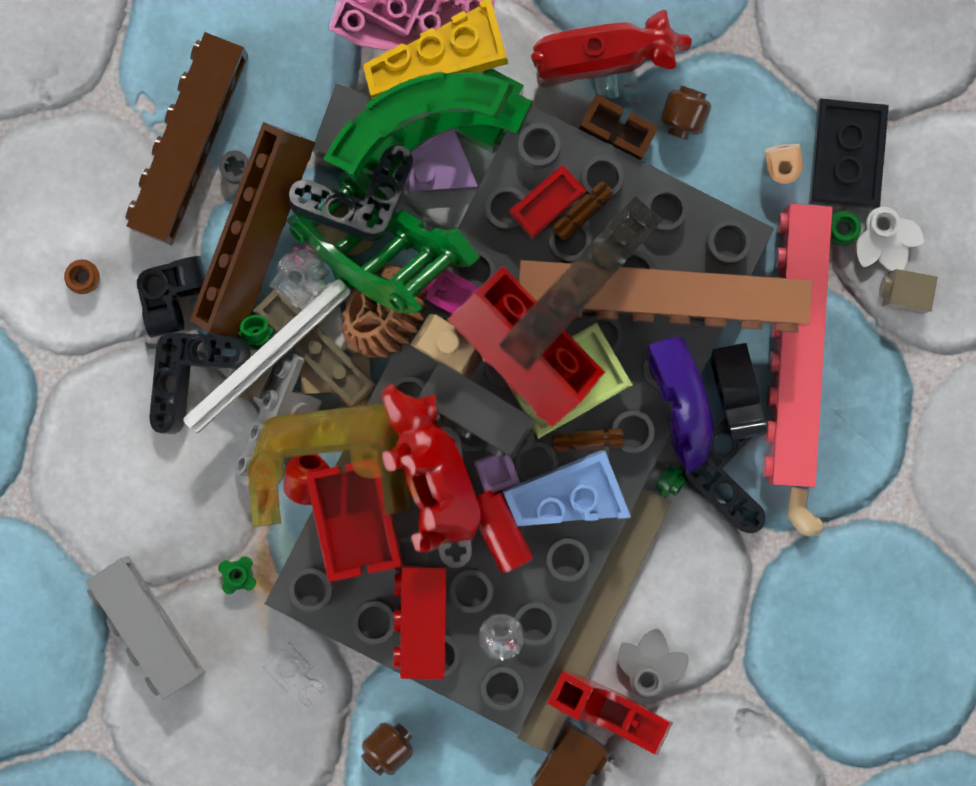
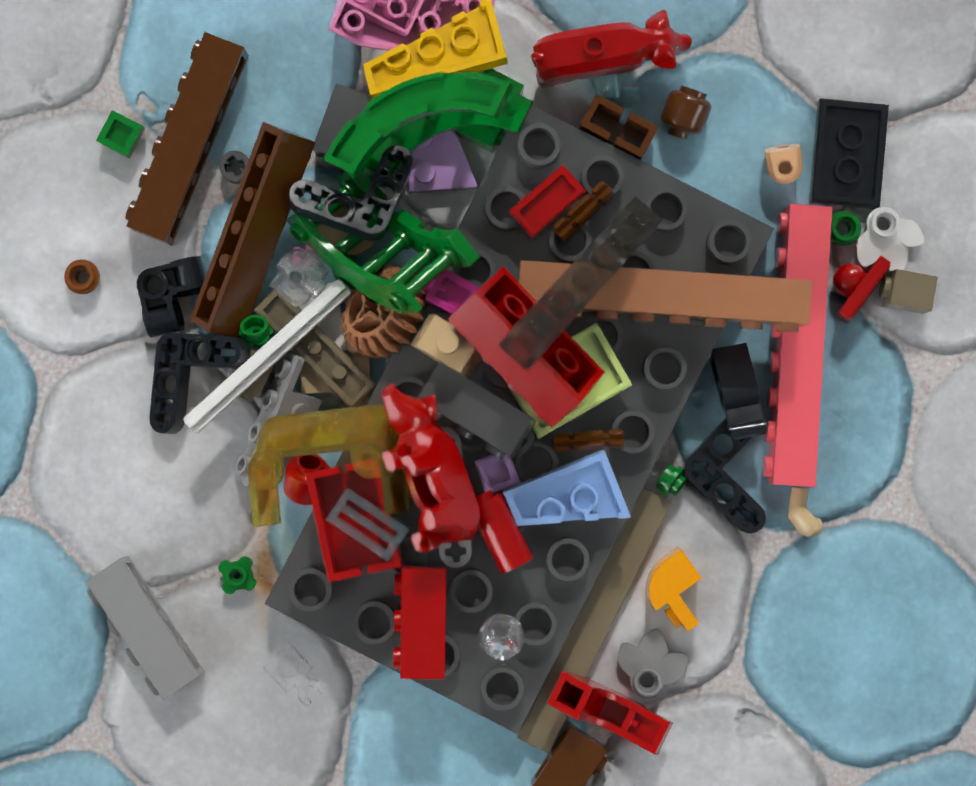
(120, 134): none -> green plate
(360, 537): none -> clear light blue tile
(387, 748): reddish brown head -> none
(669, 579): none -> light orange brick
(691, 412): dark purple brick -> none
(854, 283): none -> red tile

